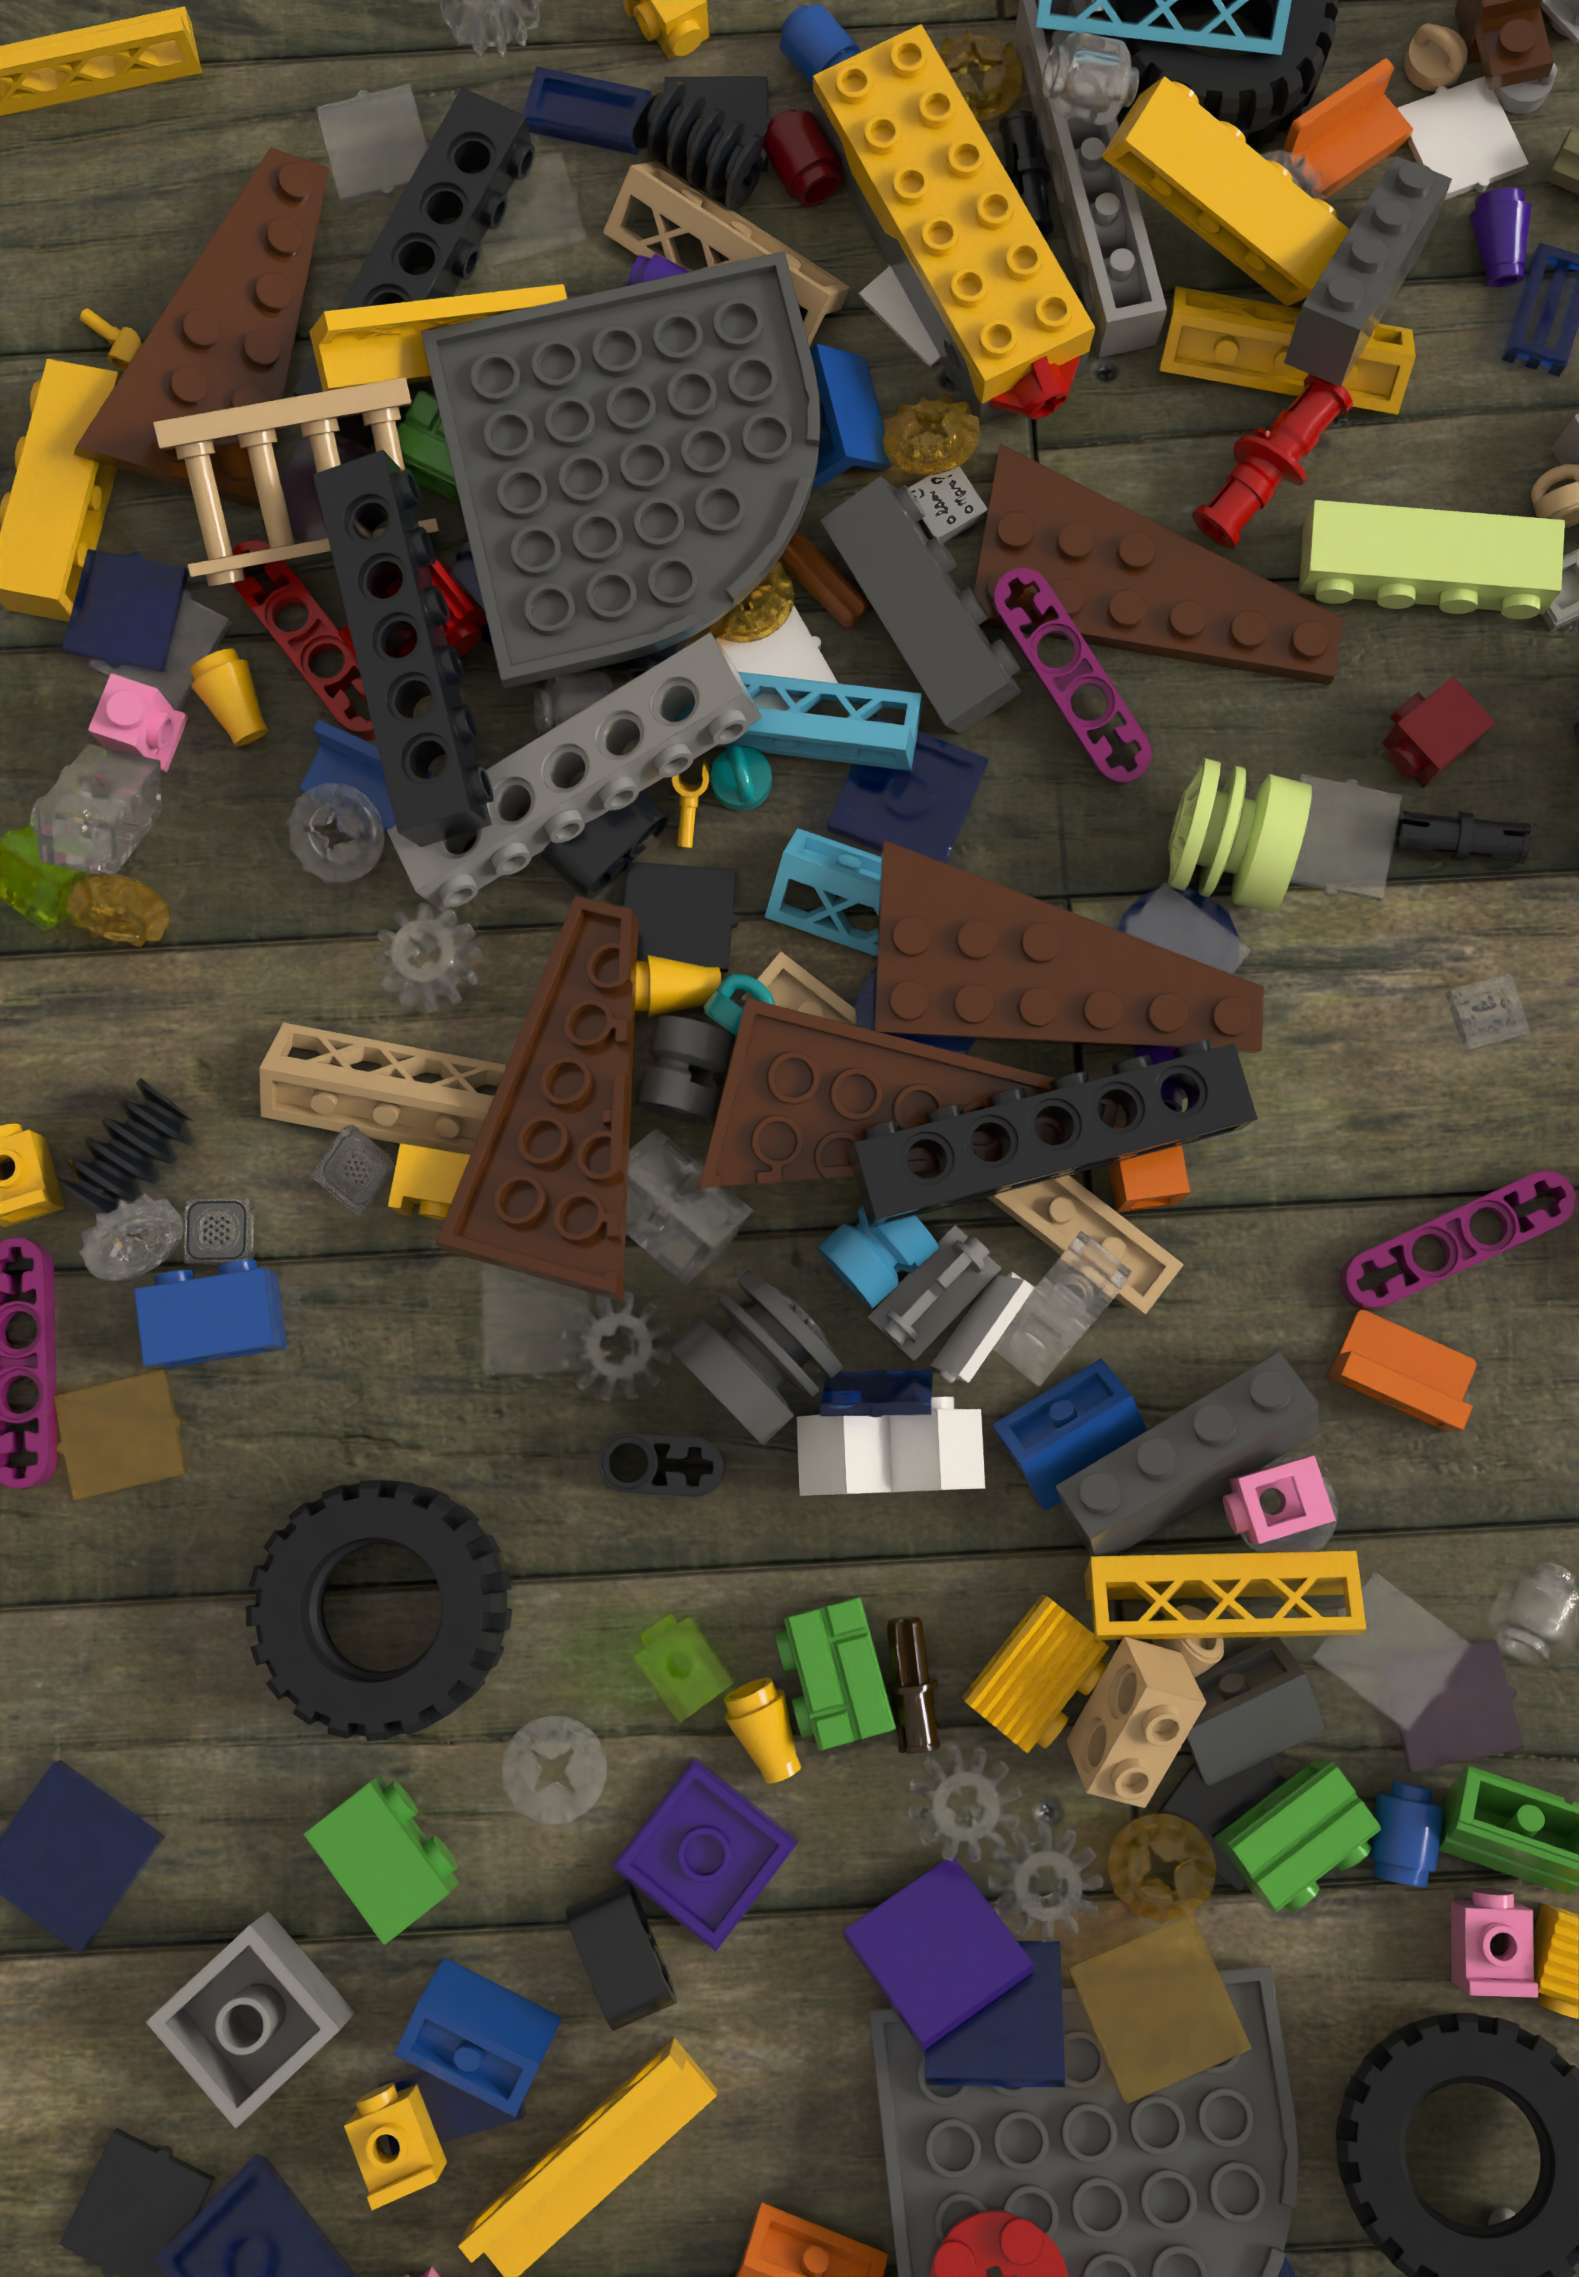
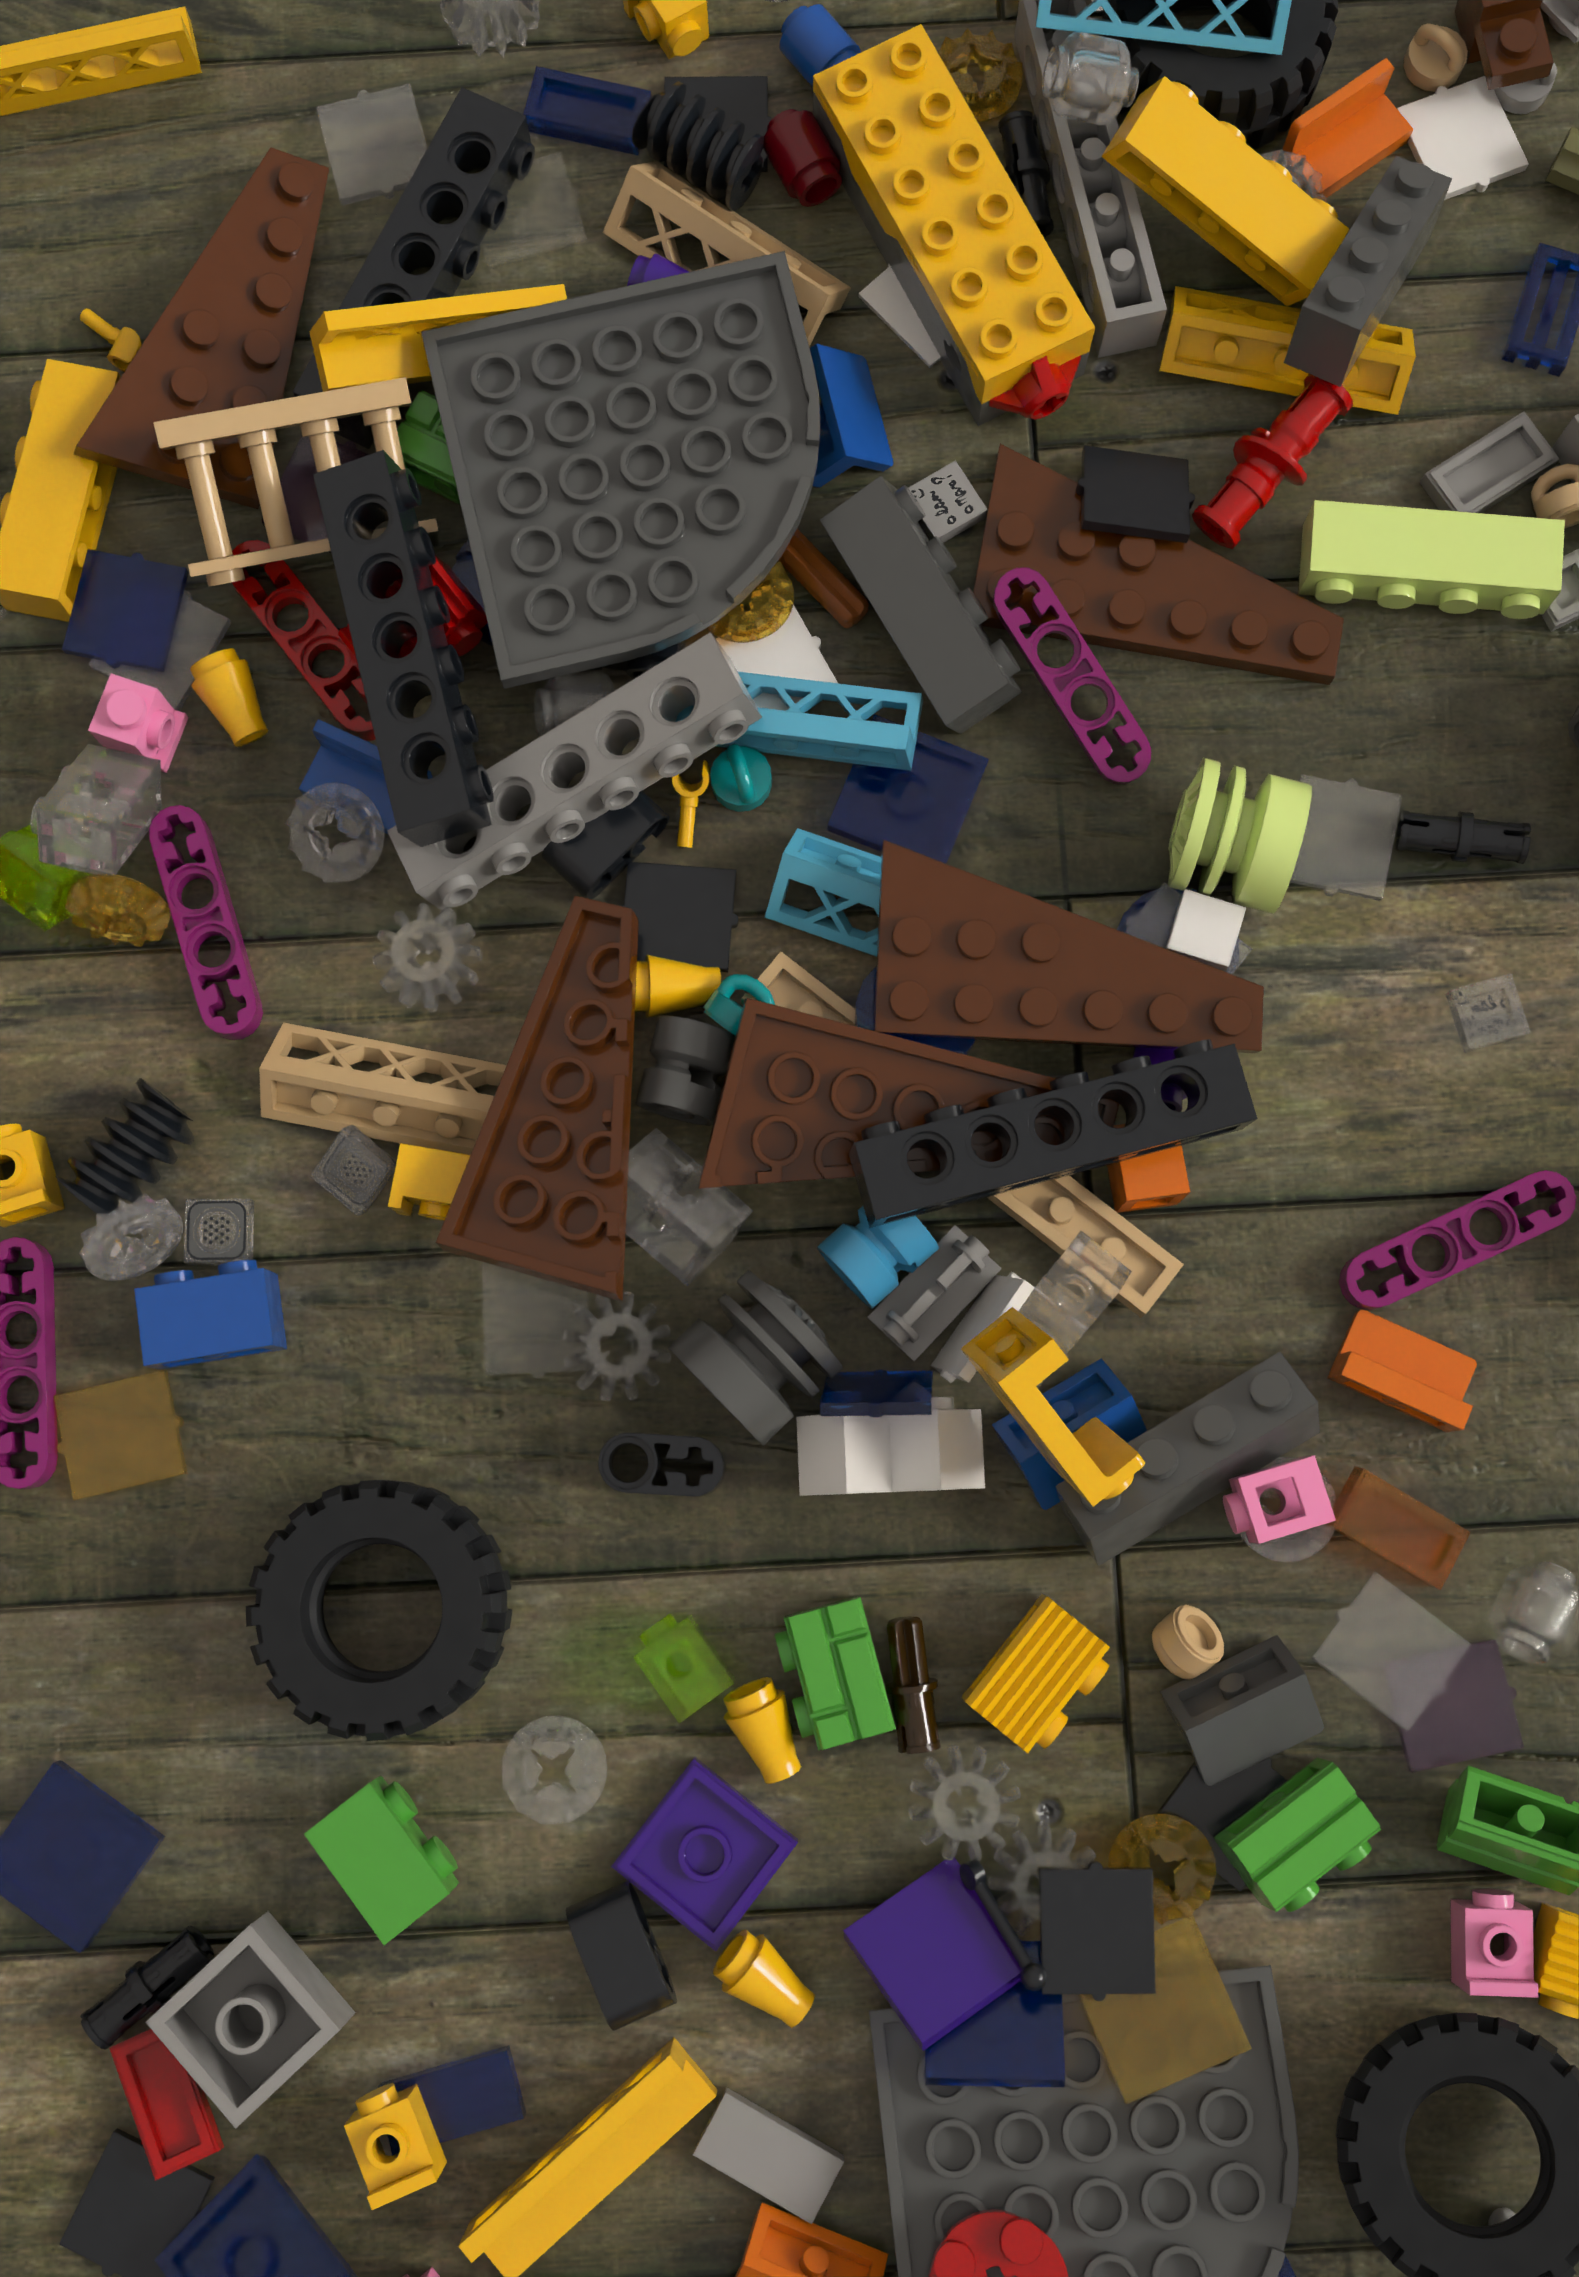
(147, 1987): none -> black pin
(165, 2105): none -> red tile
(197, 925): none -> magenta beam
(478, 2036): blue panel -> none
(762, 1978): none -> yellow cone
(768, 2155): none -> light grey tile
(930, 452): clear yellow gear -> none
(974, 1878): none -> black hinge
(1013, 1360): none -> yellow panel
(1097, 1930): none -> black piece
(1135, 494): none -> black piece
(1135, 1722): tan brick -> none
(1206, 929): none -> white tile
(1225, 1579): yellow fence -> none
(1398, 1528): none -> clear orange tile
(1408, 1834): blue brick -> none
(1435, 732): dark red brick -> none
(1490, 468): none -> light grey tile
(1502, 234): dark purple cone -> none

